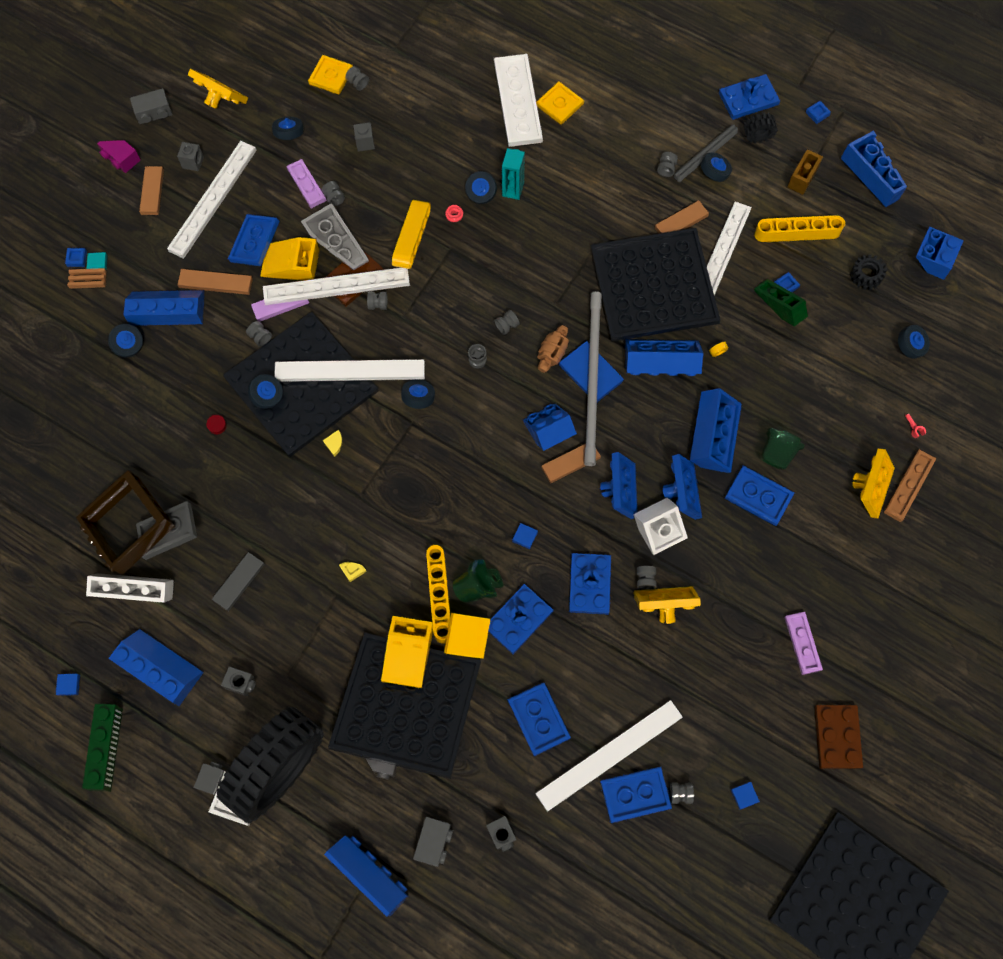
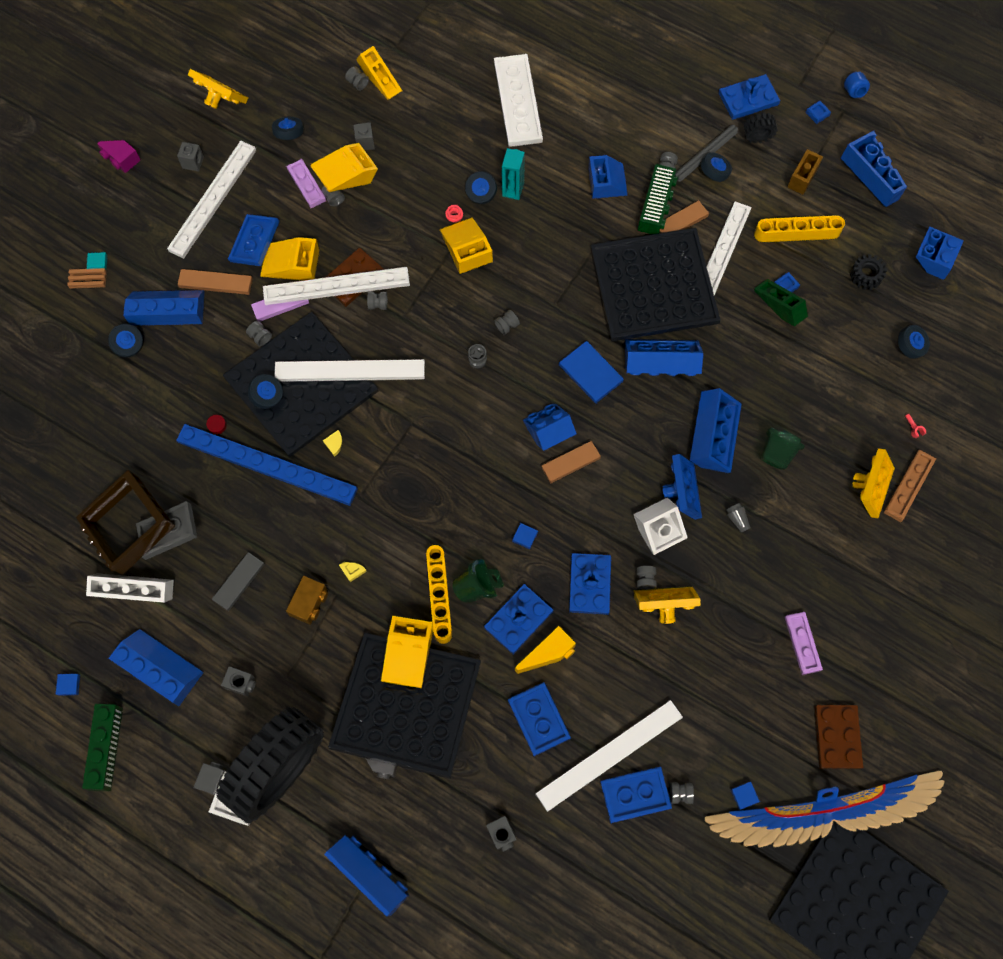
(76, 257): blue tile -> none
(151, 106): dark grey brick -> none
(151, 191): medium nougat tile -> none
(267, 464): none -> blue plate
(307, 600): none -> pearl gold brick
(329, 74): yellow tile -> none
(334, 235): light grey wedge -> none
(345, 168): none -> yellow slope
(378, 73): none -> yellow slope
(411, 234): yellow beam -> none
(418, 394): black wheel -> none
(432, 842): dark grey brick -> none
(467, 245): none -> yellow slope
(467, 635): yellow tile -> none
(549, 651): none -> yellow slope
(553, 348): medium nougat piece -> none
(560, 103): yellow tile -> none
(590, 449): light grey piece -> none
(606, 177): none -> blue slope
(622, 485): blue plate -> none
(657, 199): none -> dark green brick
(718, 349): yellow tile -> none
(739, 517): none -> dark grey cone
(759, 495): blue tile -> none
(853, 811): none -> piece
(857, 85): none -> blue head

